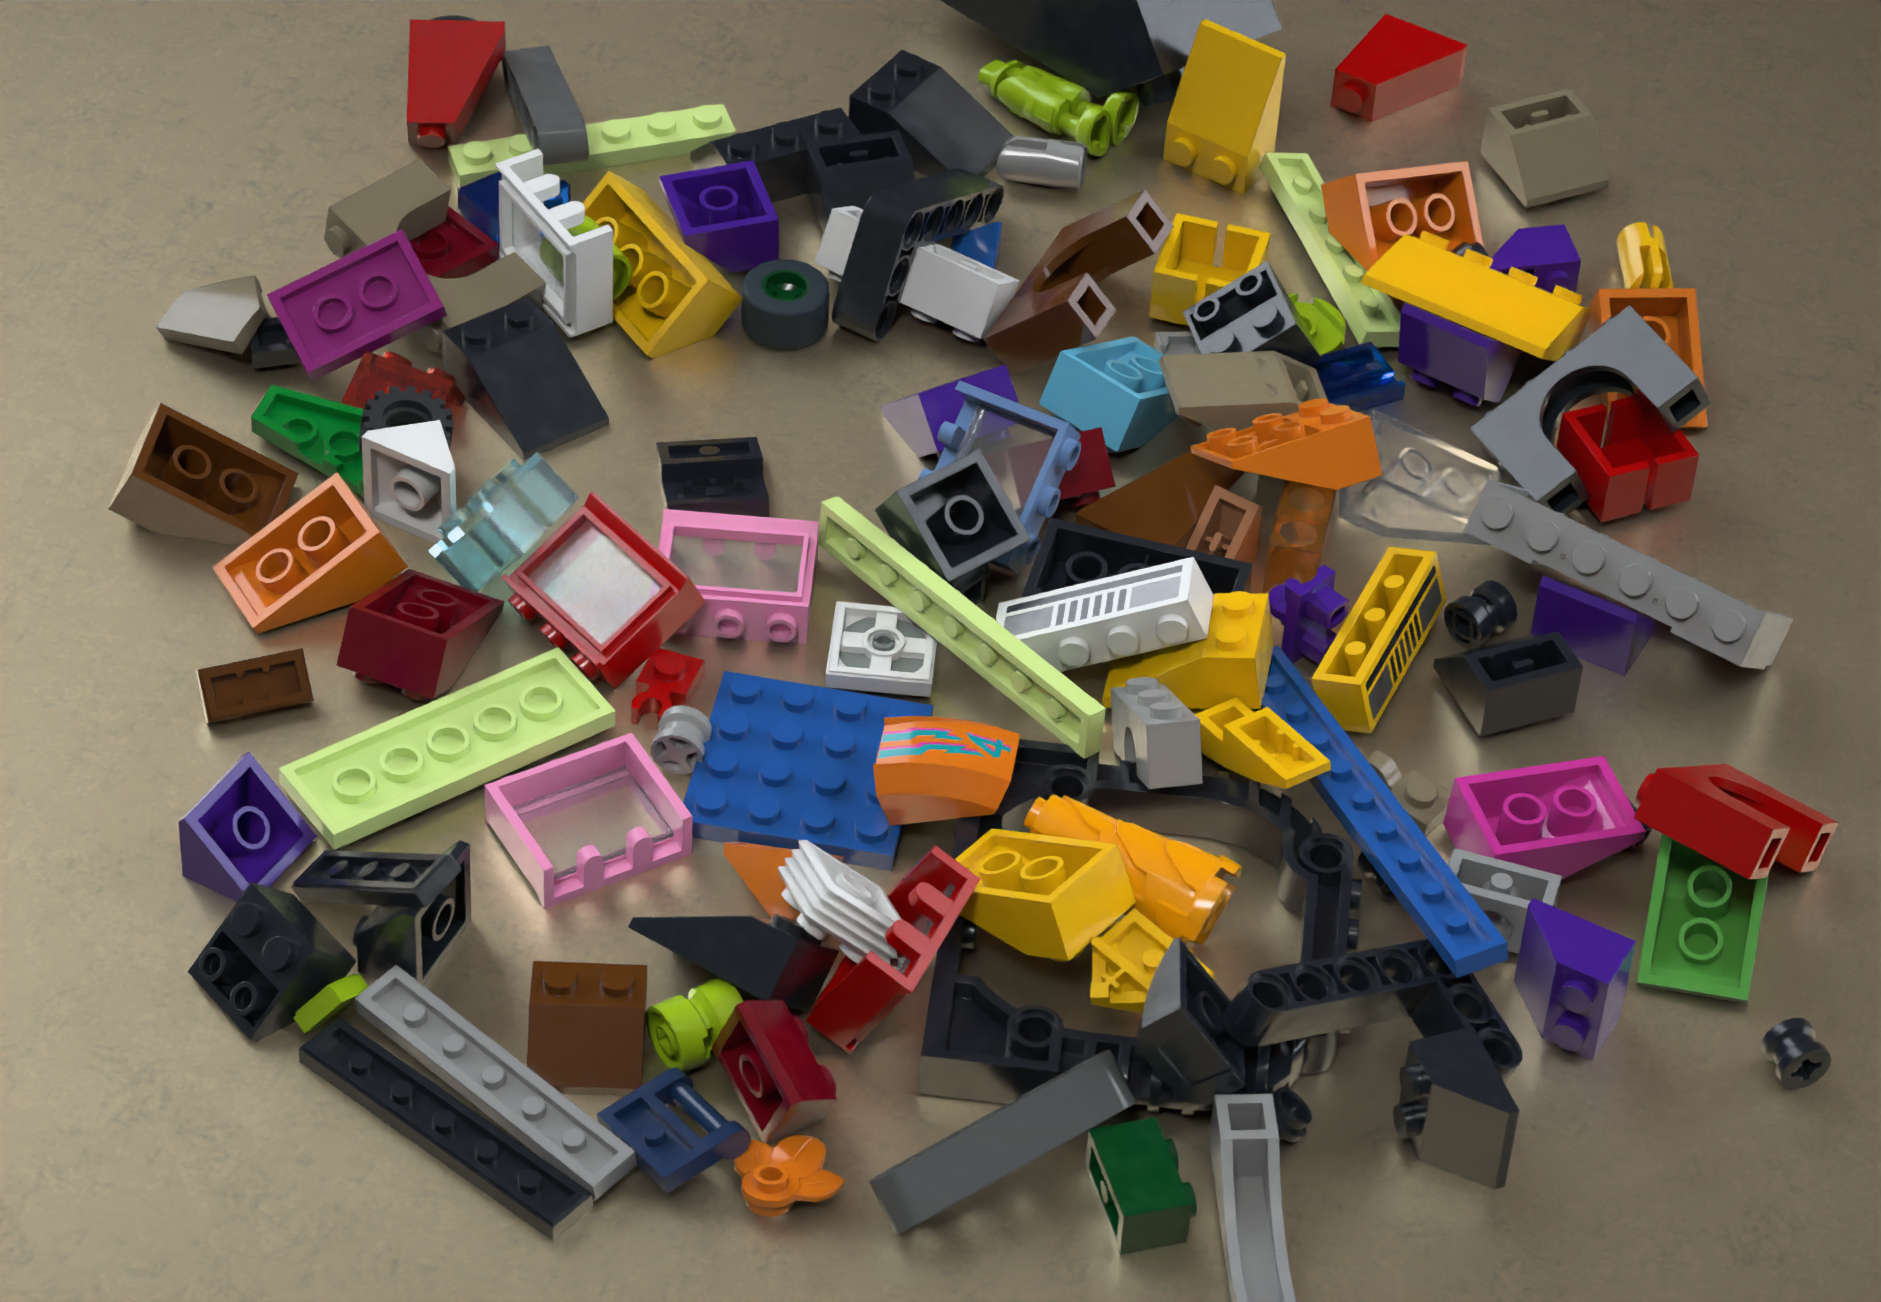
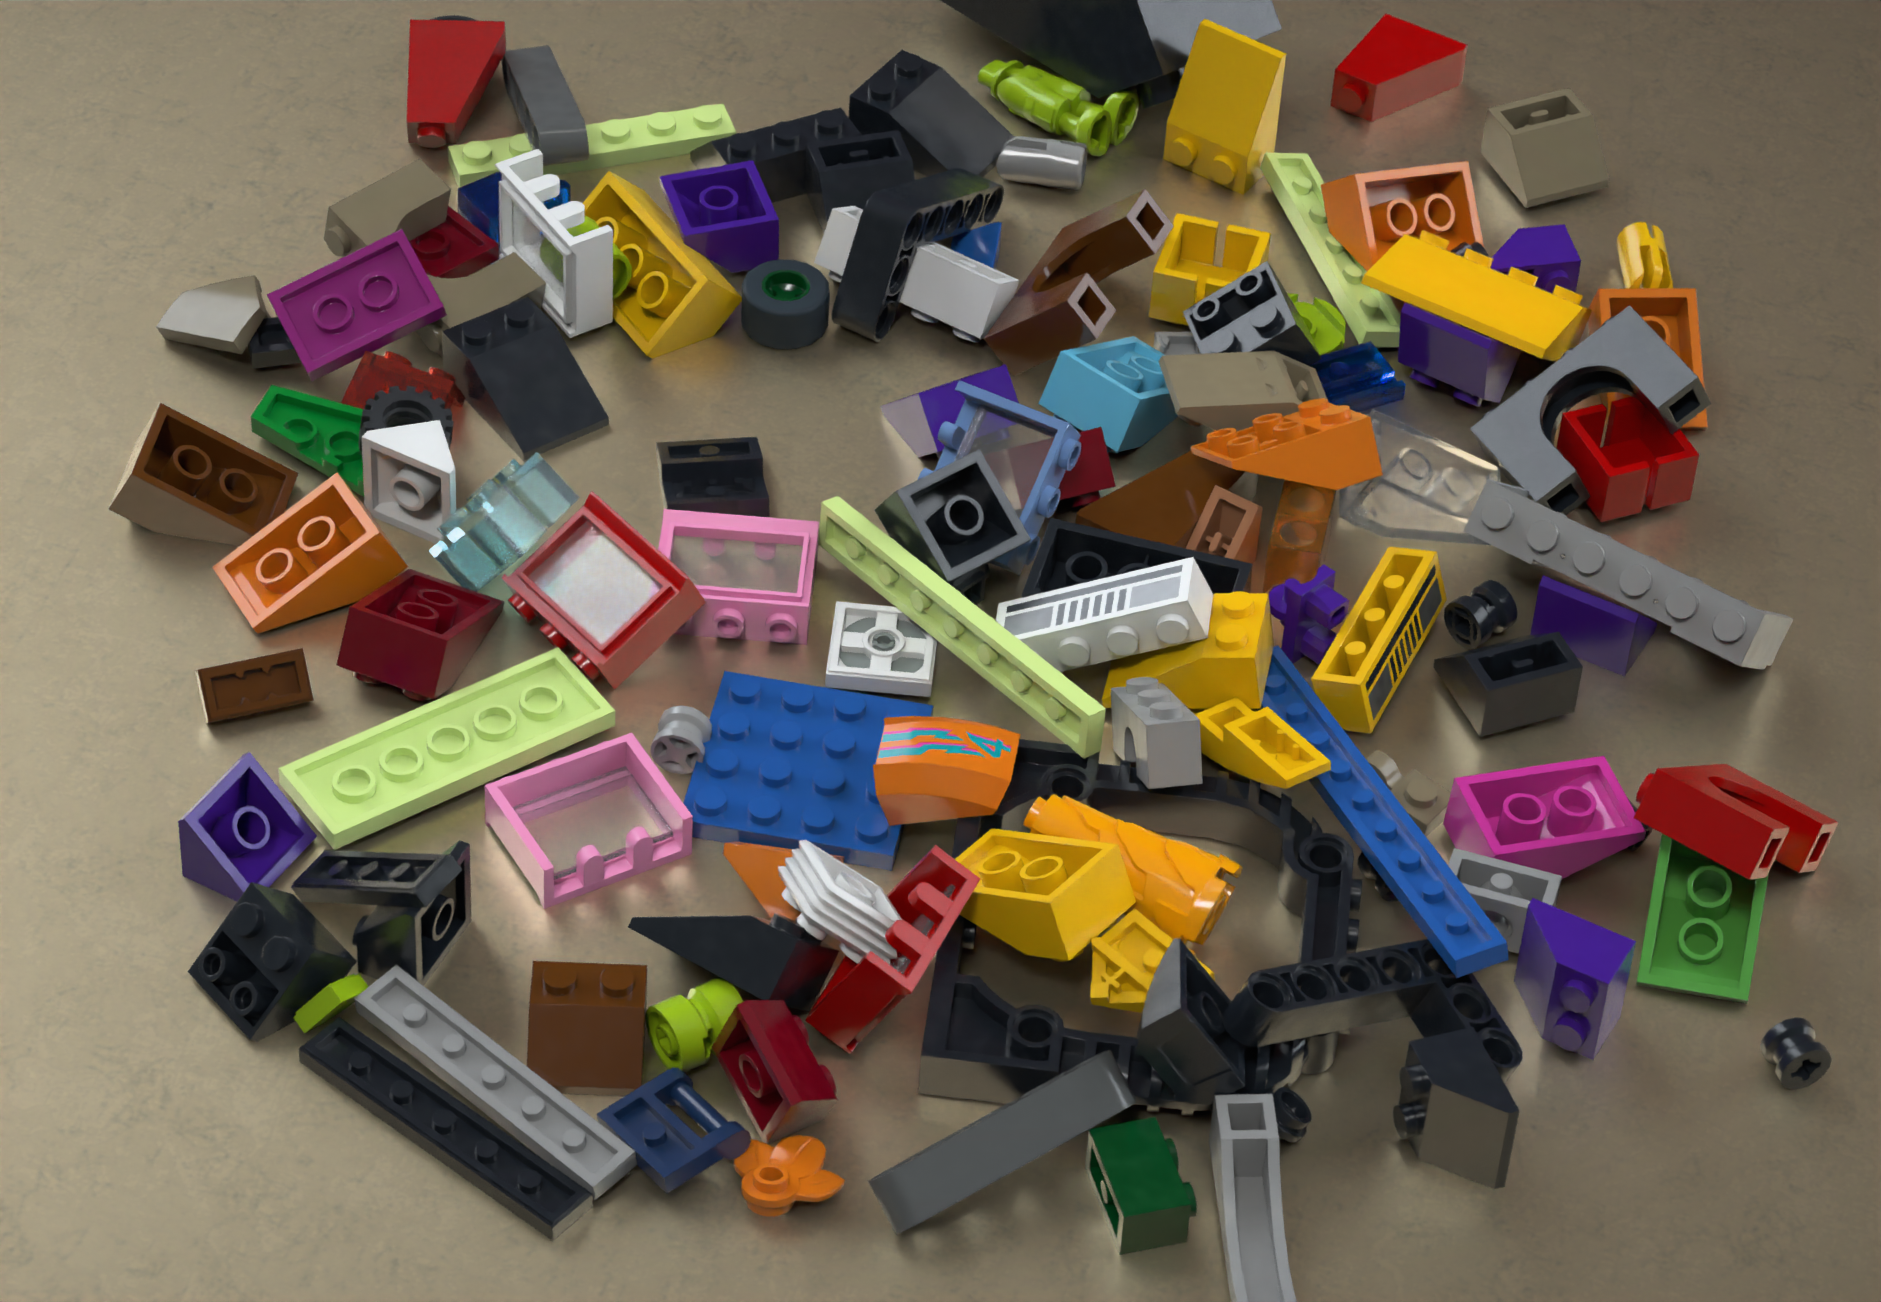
(665, 682): red plate -> none

